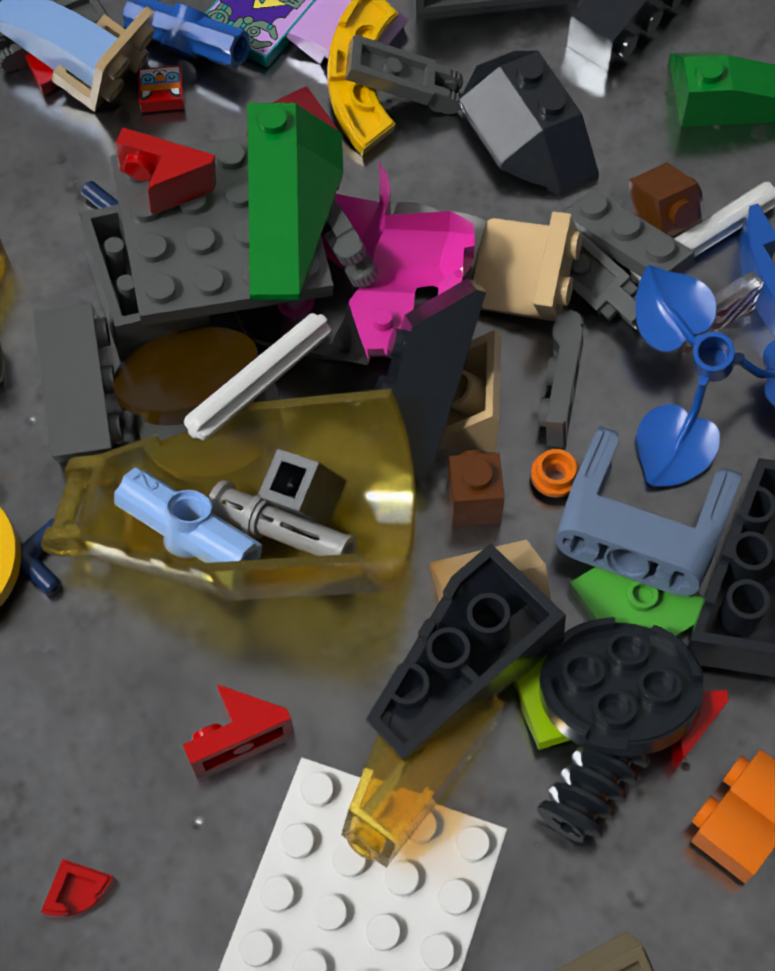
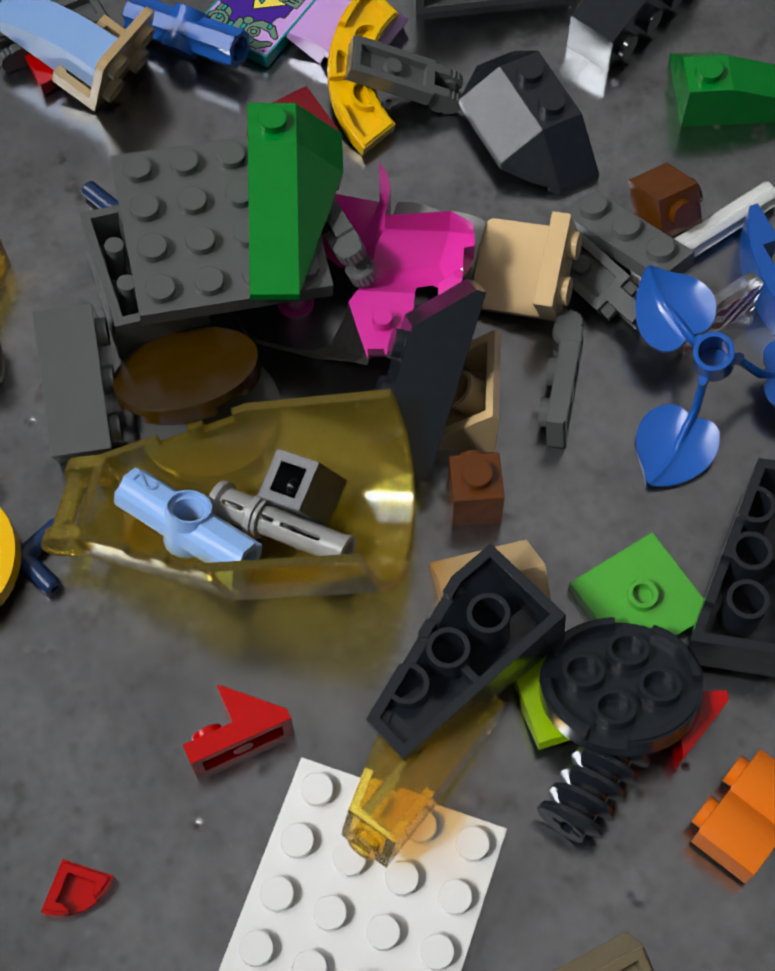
(161, 88): tile -> none
(173, 169): red slope -> none
(256, 377): white axle -> none
(558, 461): orange plate -> none
(635, 540): sand blue connector -> none

